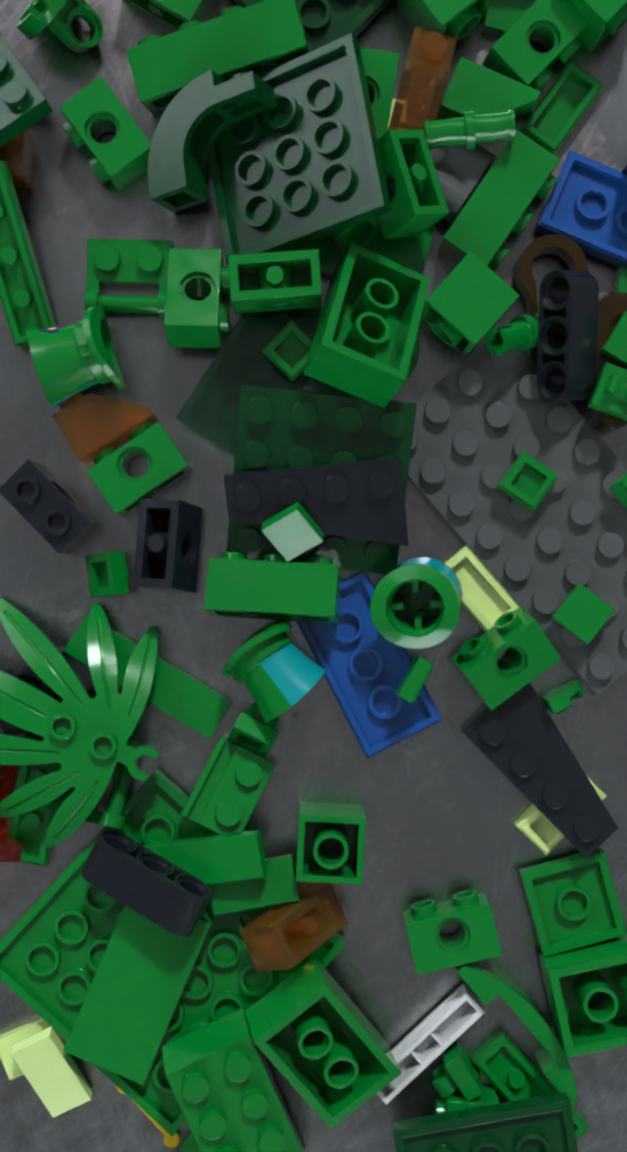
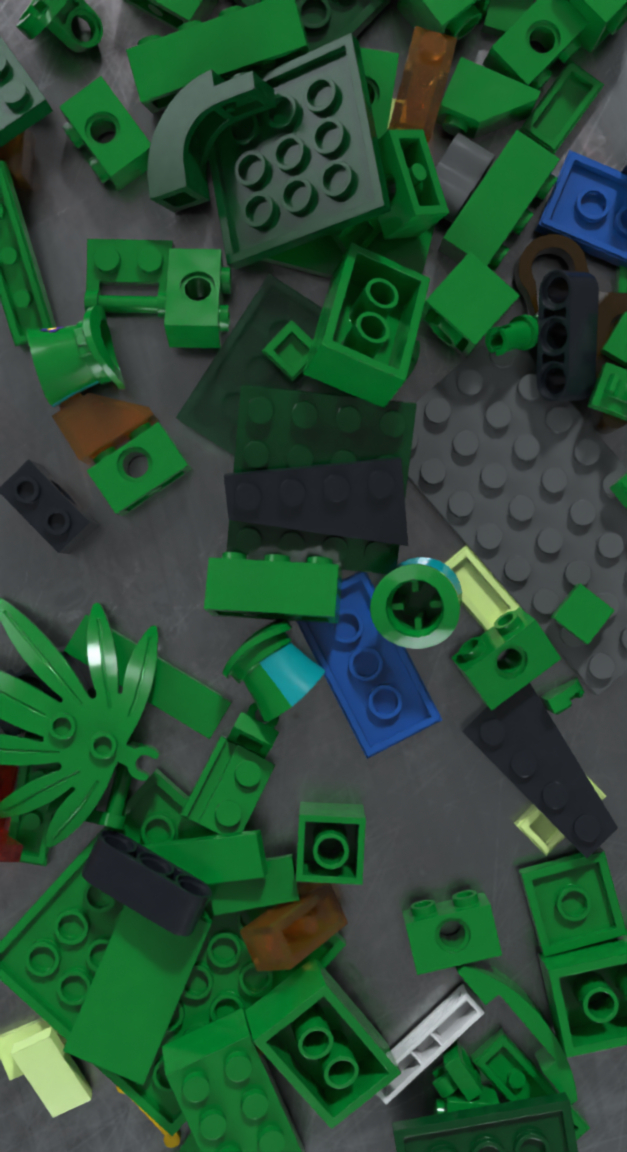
(107, 574): green plate -> none
(167, 545): black brick -> none
(275, 281): green brick -> none
(292, 531): tile -> none
(414, 678): green tile -> none
(470, 130): green pin -> none
(527, 481): green tile -> none

